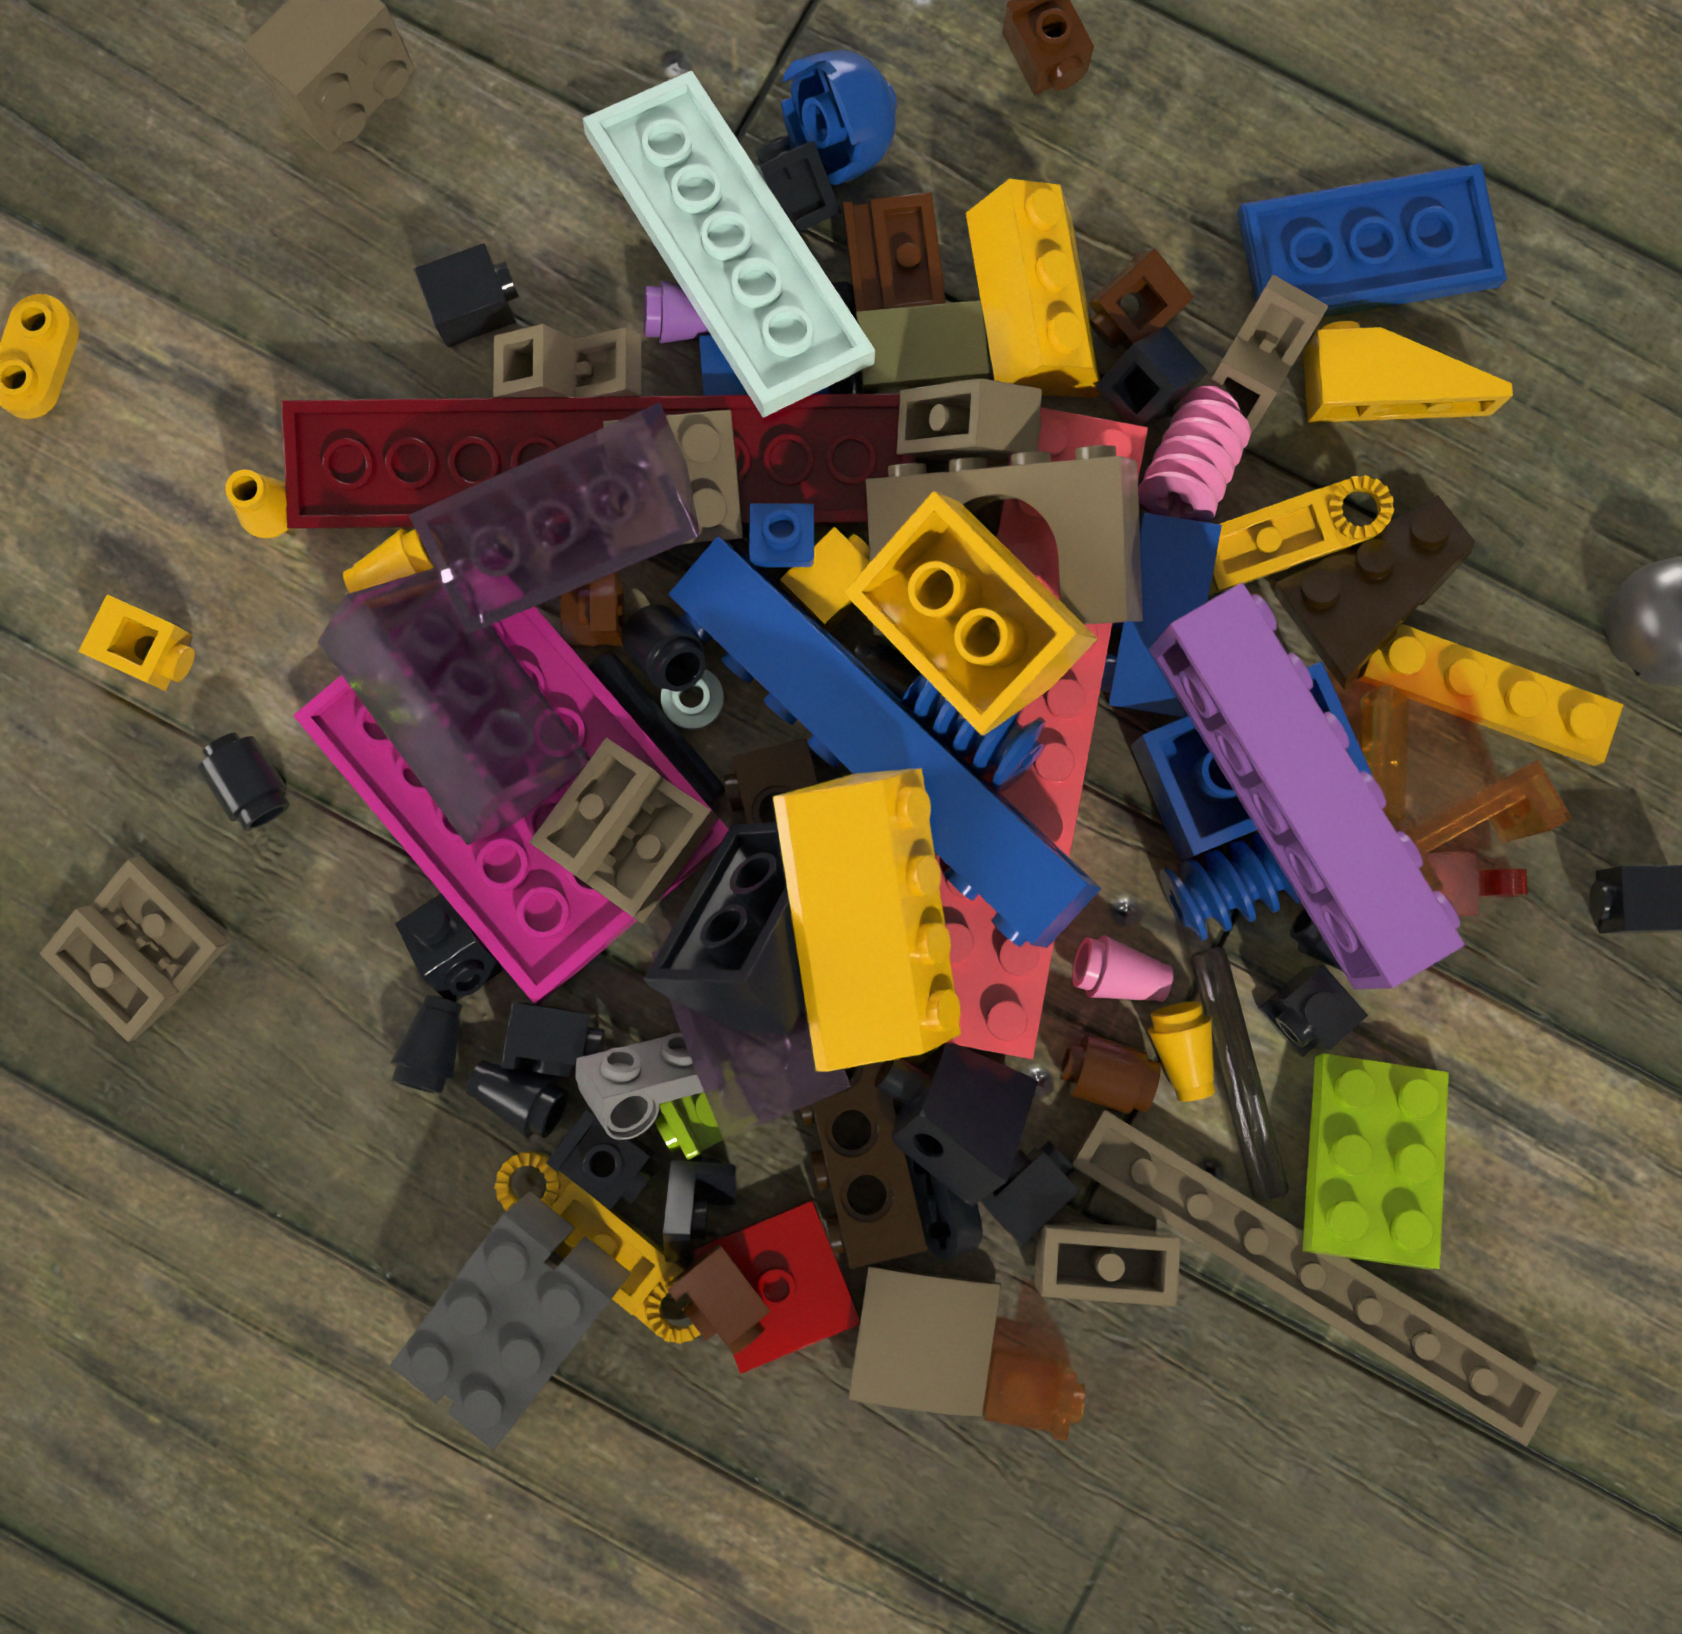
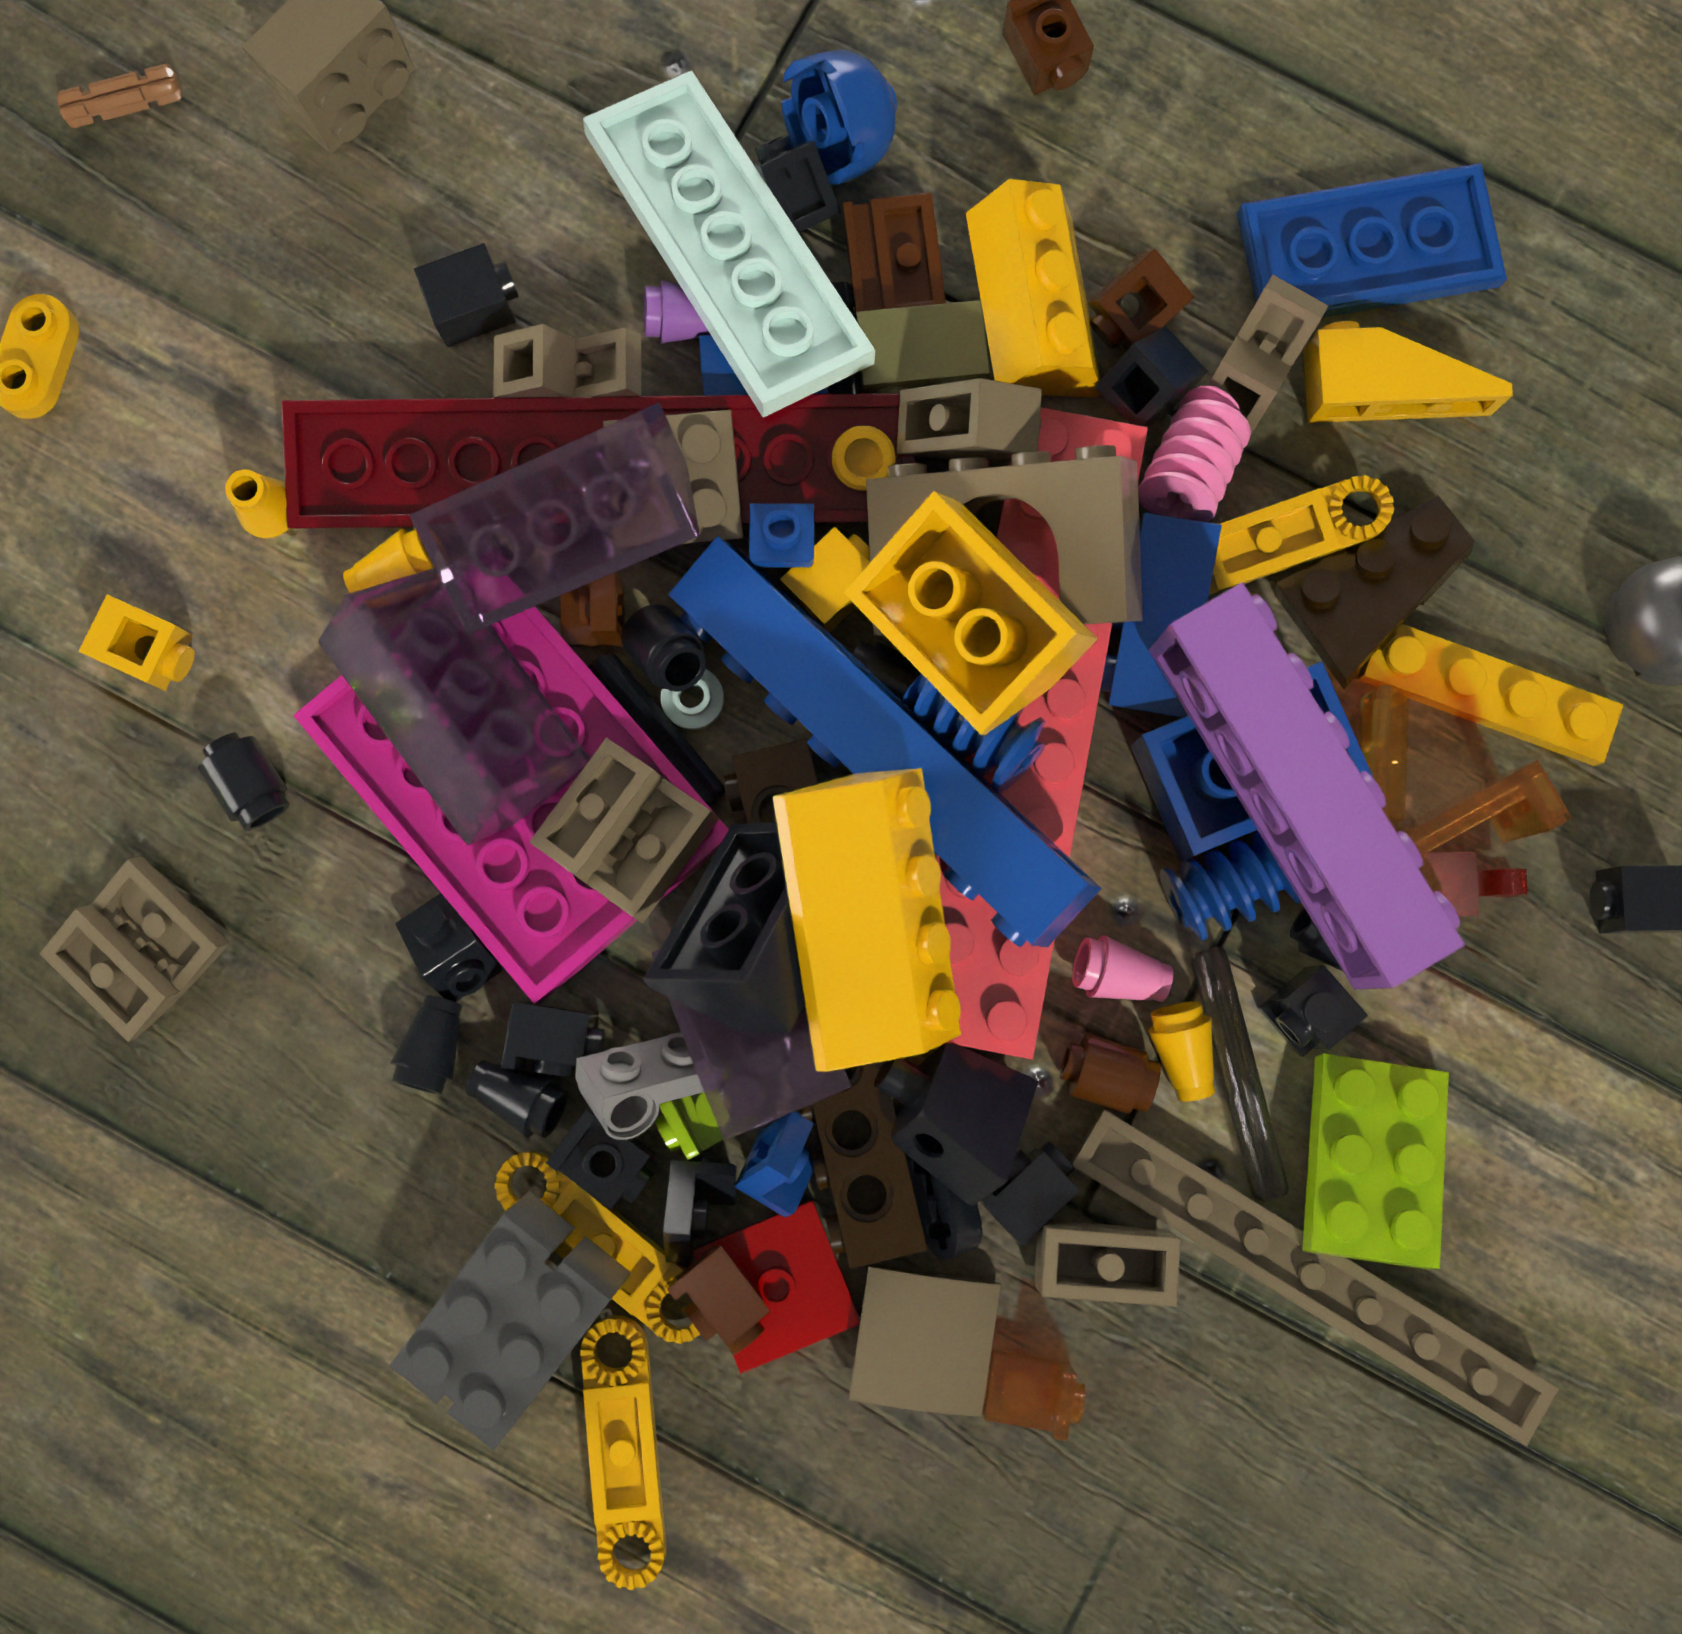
(119, 95): none -> medium nougat axle
(623, 1452): none -> yellow plate
(779, 1165): none -> blue bracket
(862, 455): none -> yellow tile

